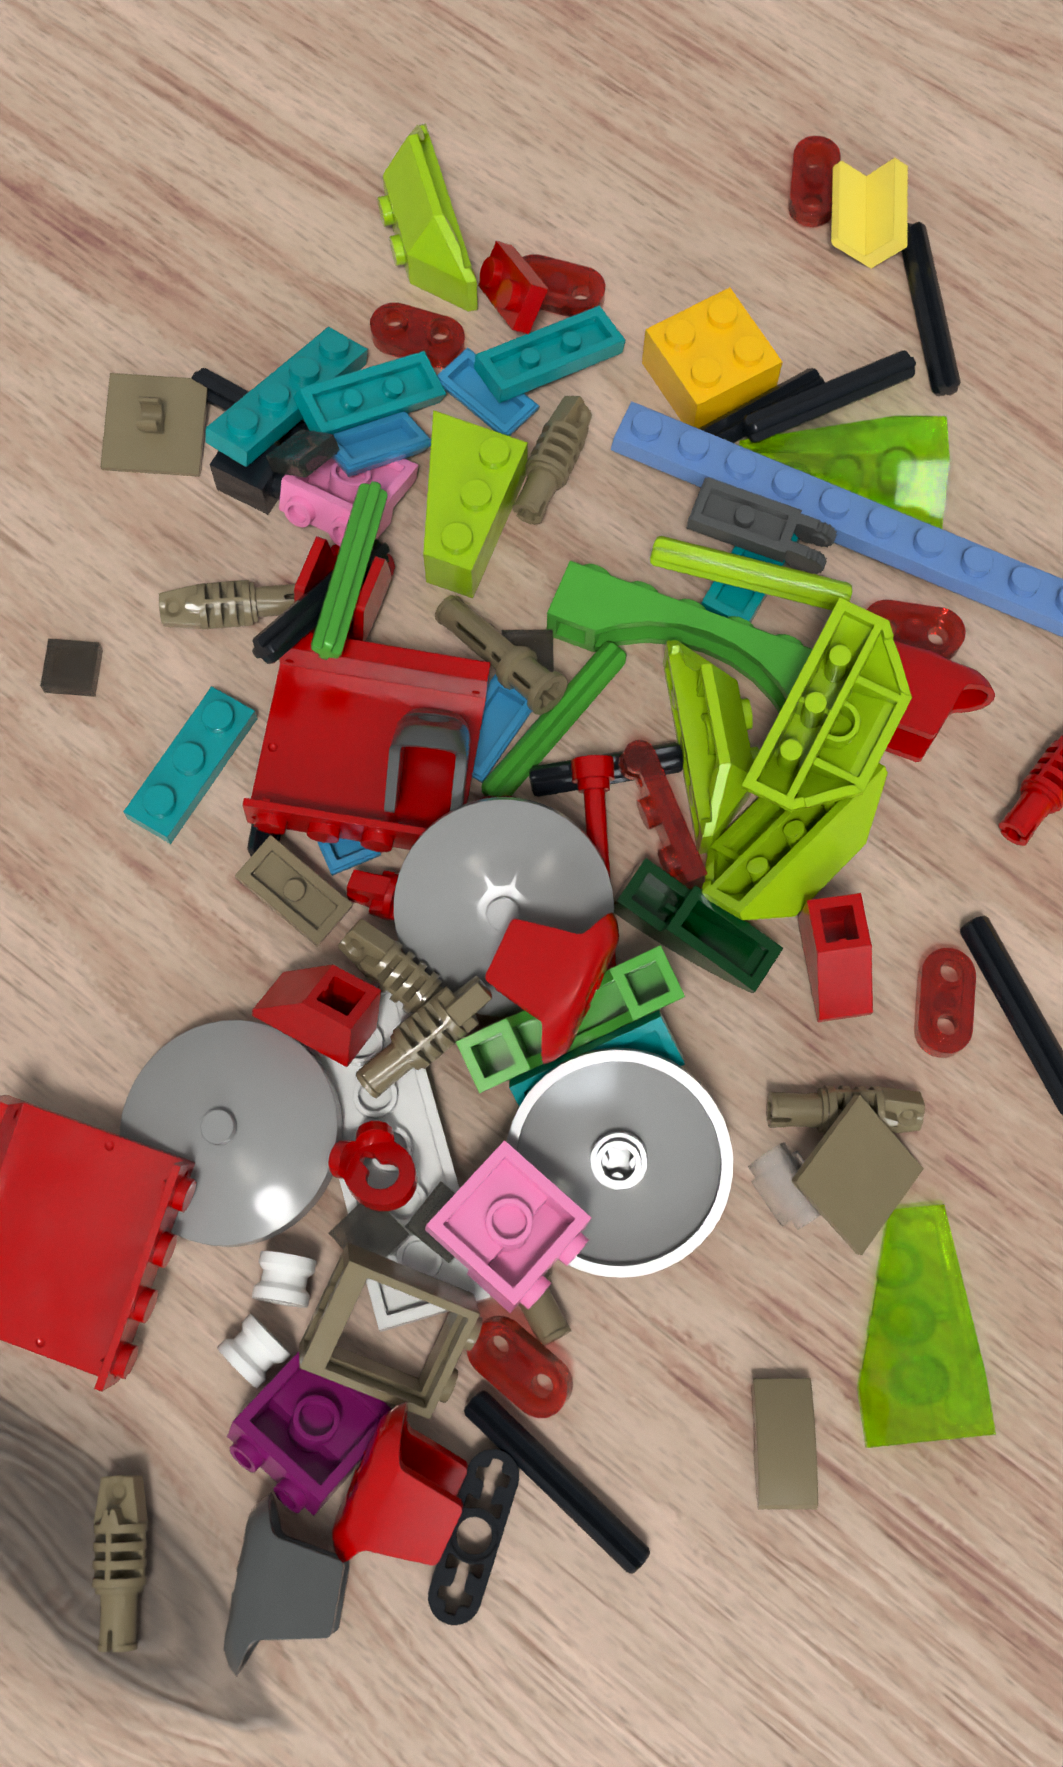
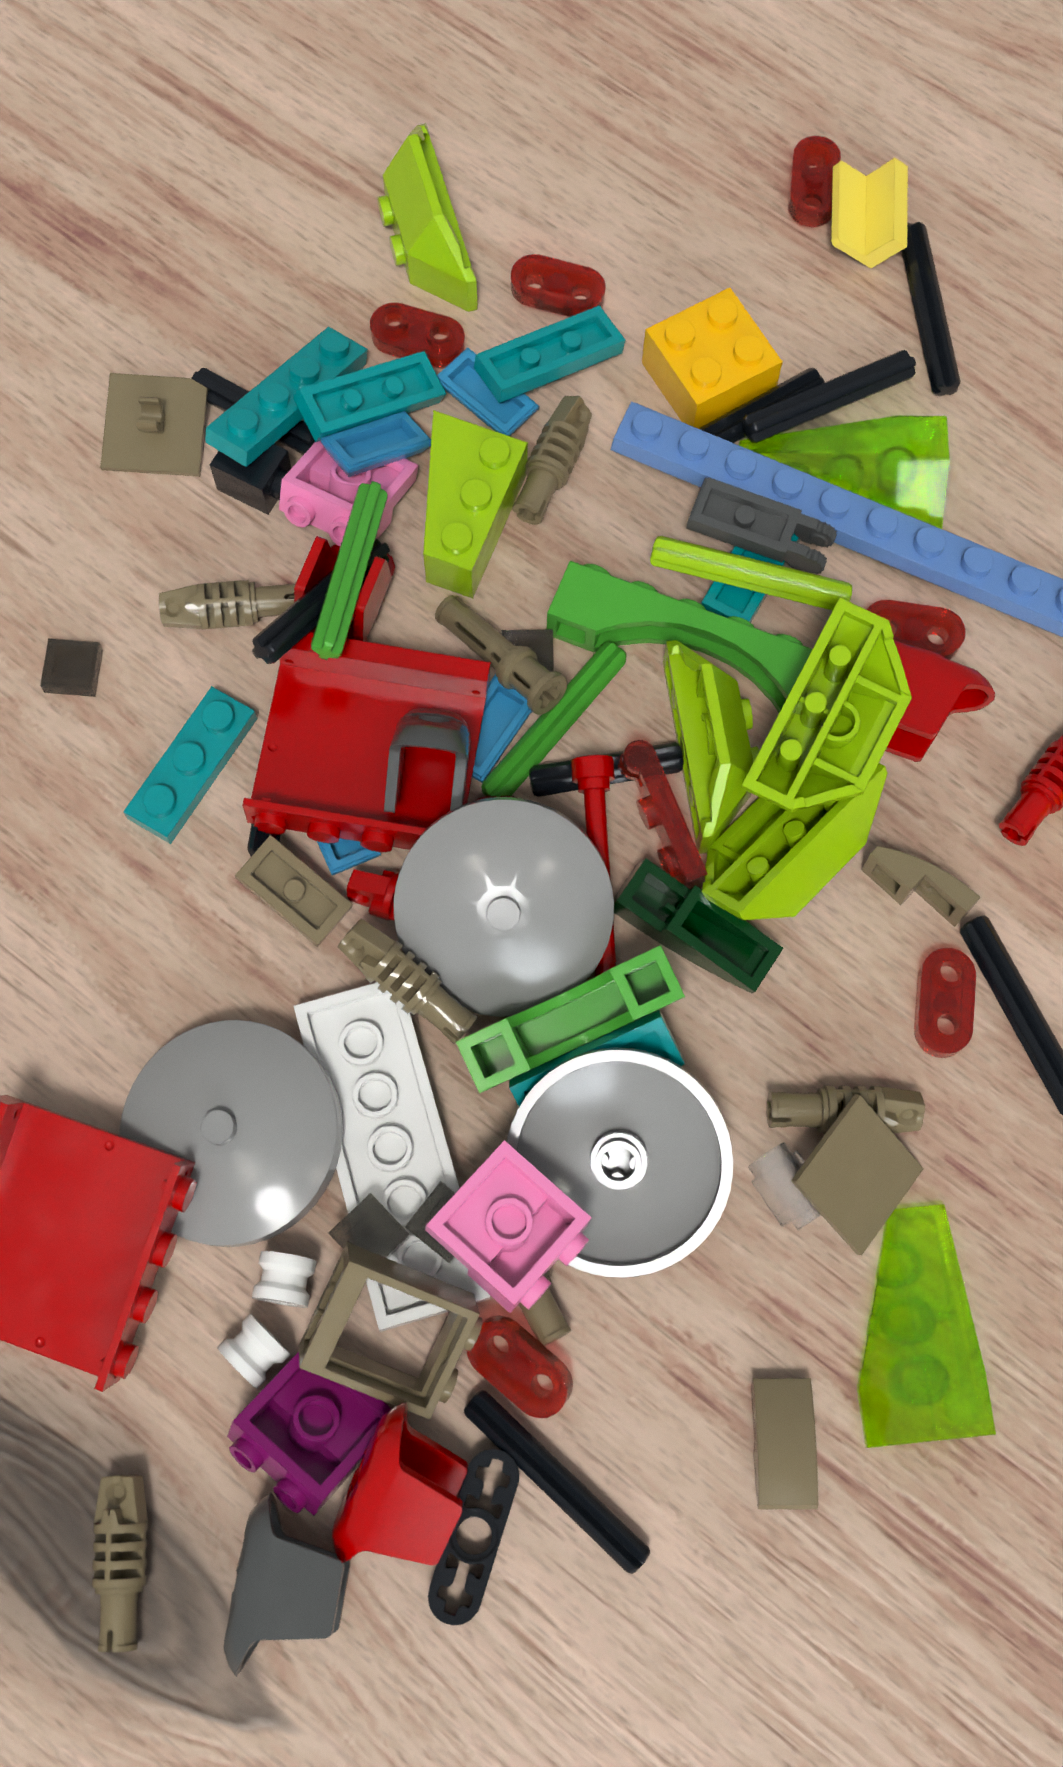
(303, 453): clear smoke tile -> none
(322, 1010): red slope -> none
(377, 1142): red piece -> none
(425, 1035): dark tan hinge -> none
(512, 287): red plate -> none
(553, 975): red piece -> none
(838, 956): red slope -> none
(903, 874): none -> dark tan slope

